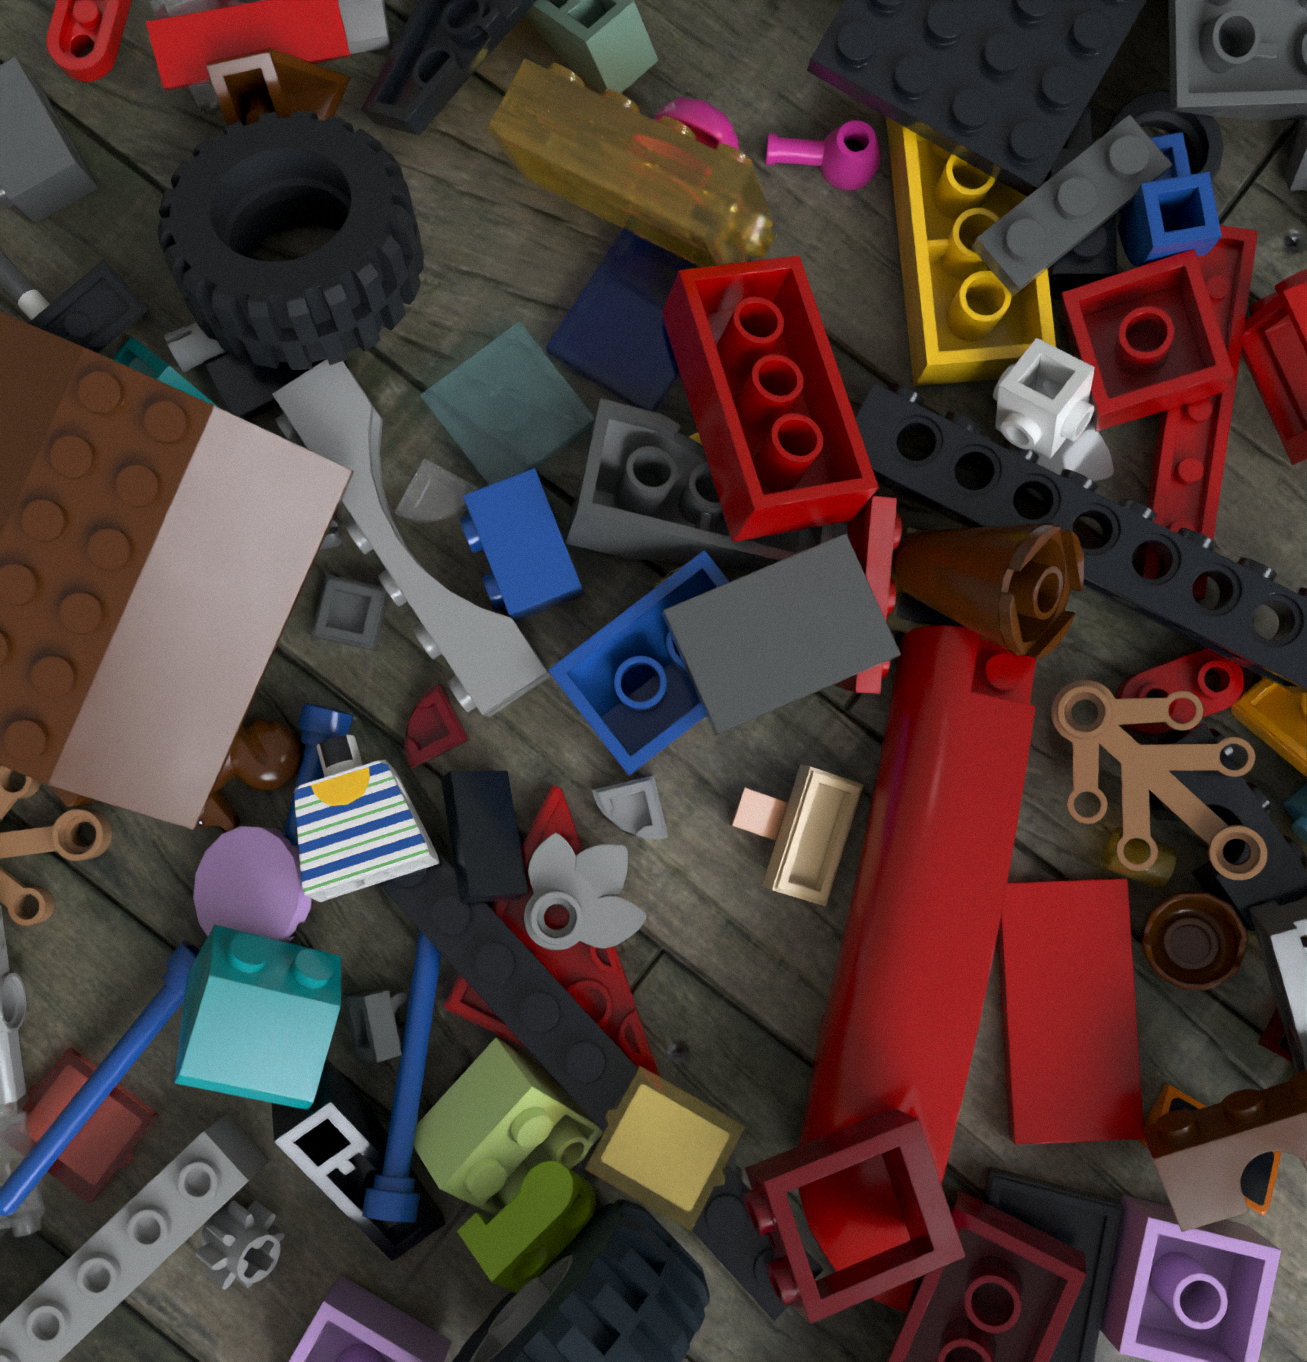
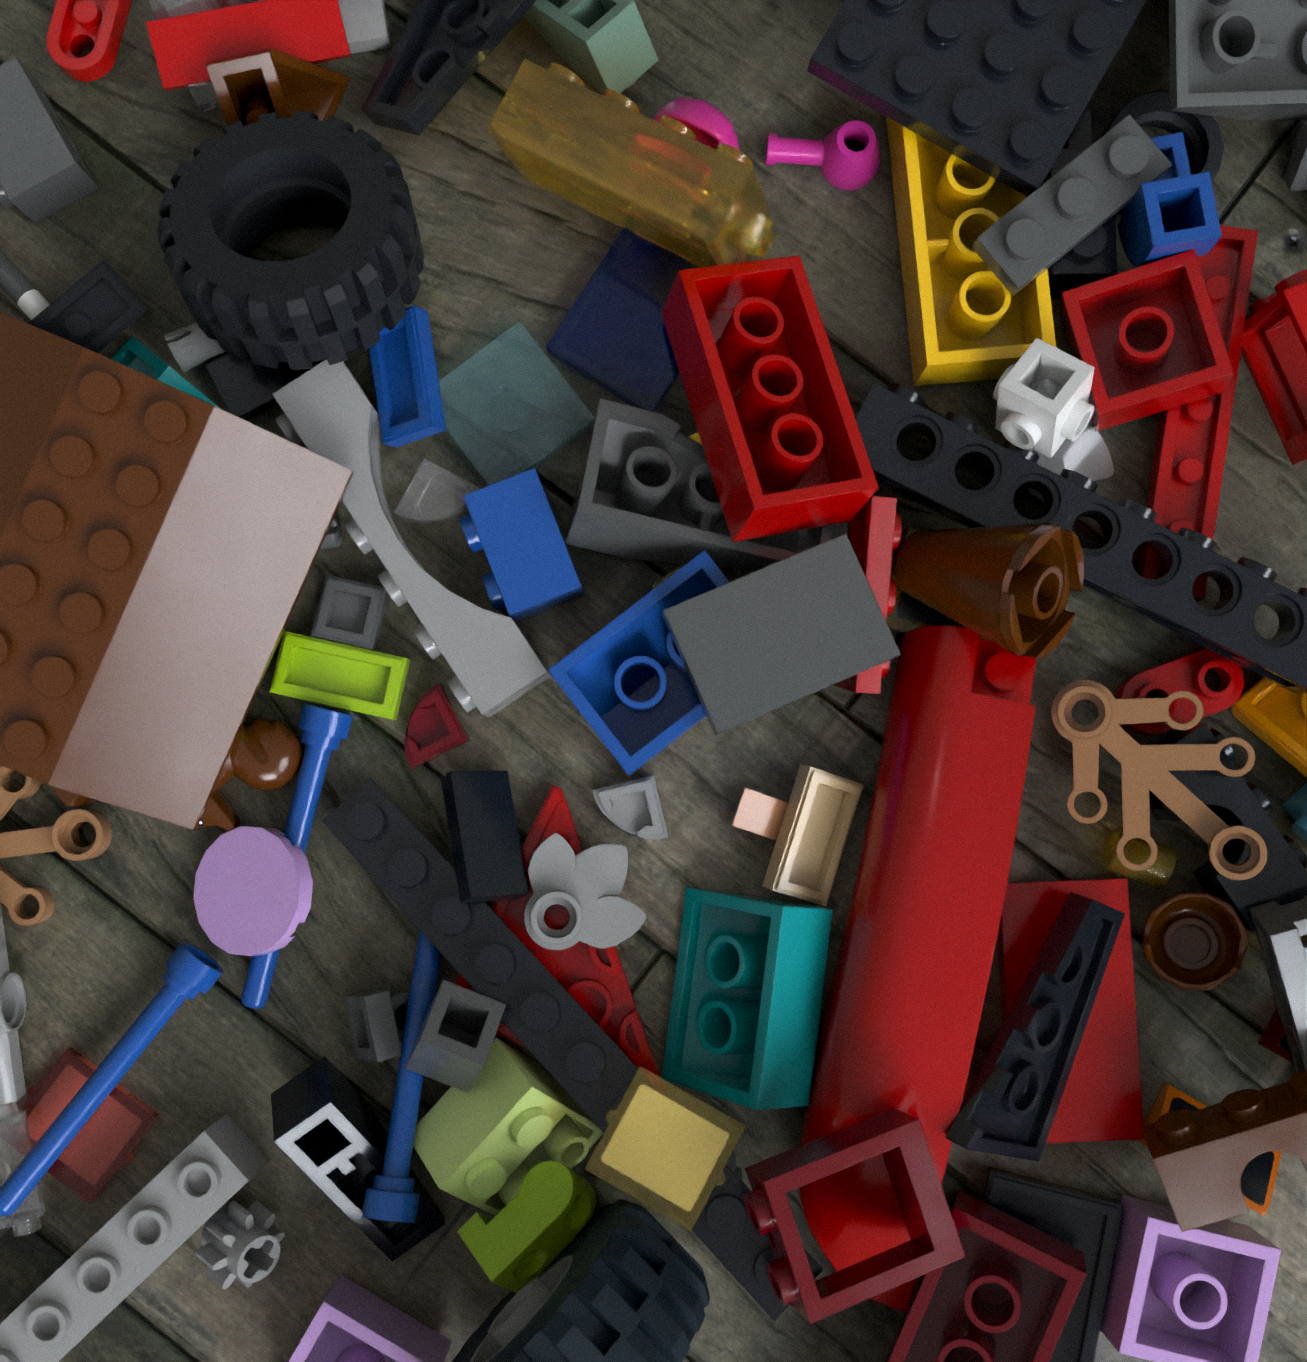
(258, 1018): teal slope -> none
(340, 675): none -> lime tile
(356, 824): torso -> none
(407, 381): none -> blue tile
(455, 1036): none -> dark grey brick
(747, 998): none -> teal slope
(1036, 1047): none -> black wing

